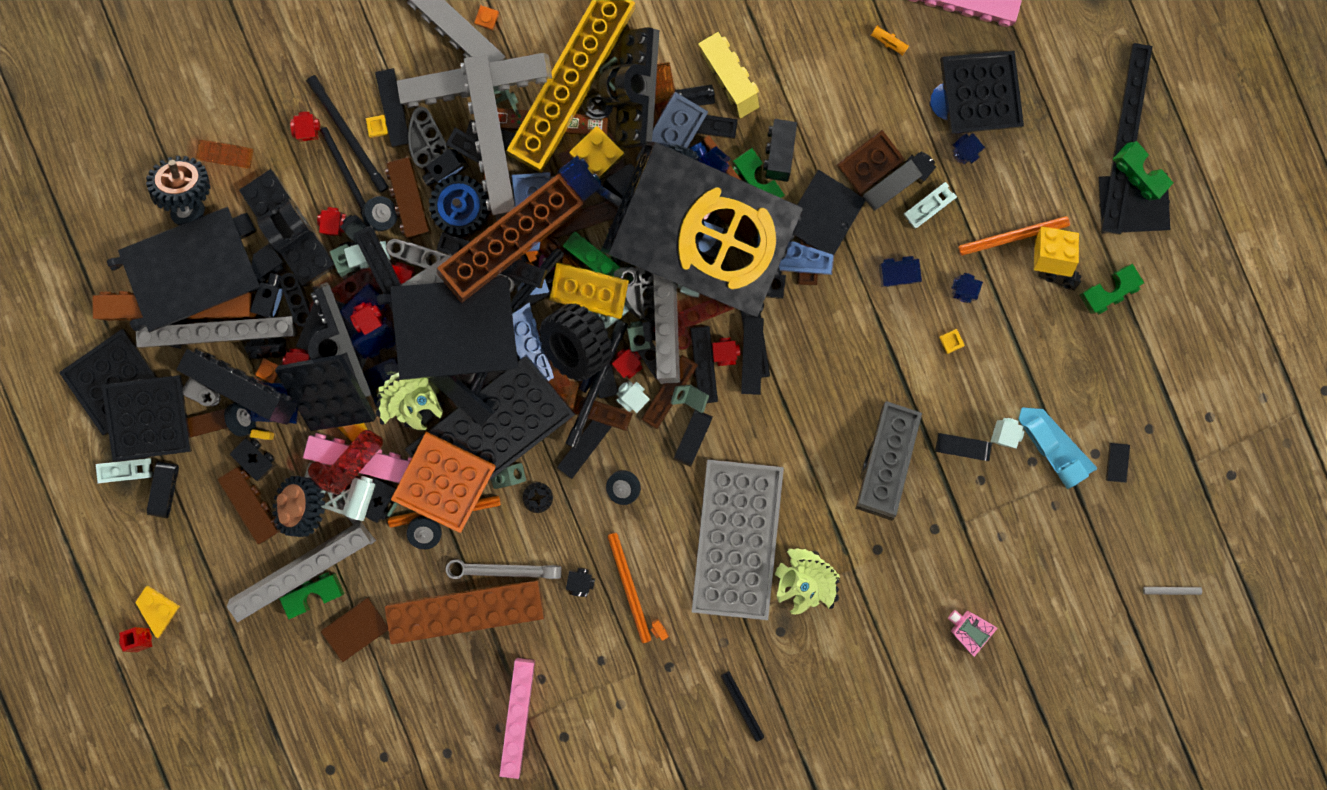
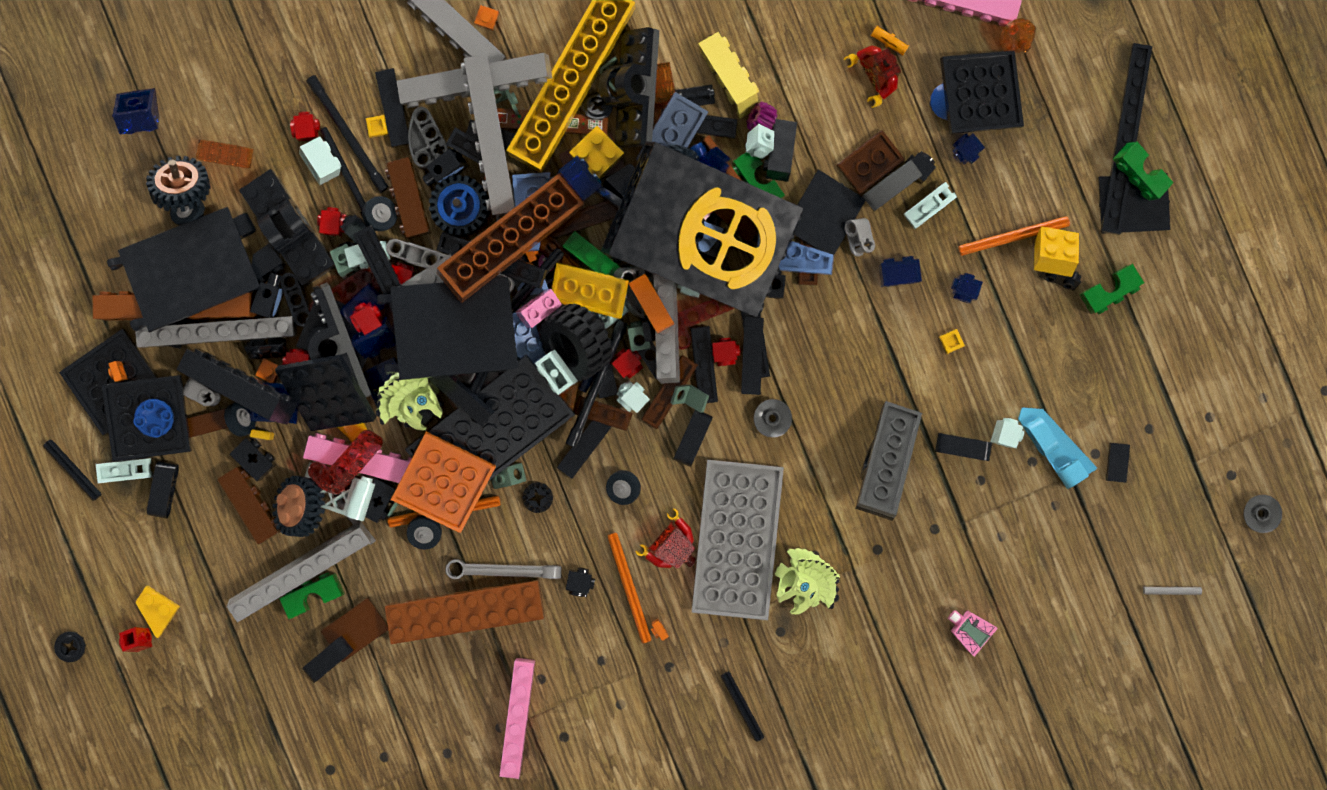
(62, 650): none -> black gear
(72, 470): none -> black axle
(117, 371): none -> orange plate
(136, 111): none -> clear blue slope
(153, 418): none -> blue dish
(320, 160): none -> light aqua brick
(327, 659): none -> black beam
(538, 308): none -> bright pink brick
(555, 372): none -> light aqua brick
(651, 303): none -> orange tile
(672, 546): none -> clear red torso
(760, 141): none -> light aqua brick
(762, 114): none -> magenta gear
(782, 422): none -> dark grey dish
(859, 234): none -> light grey piece
(880, 68): none -> torso
(1017, 35): none -> clear orange dish
(1271, 513): none -> dark grey dish

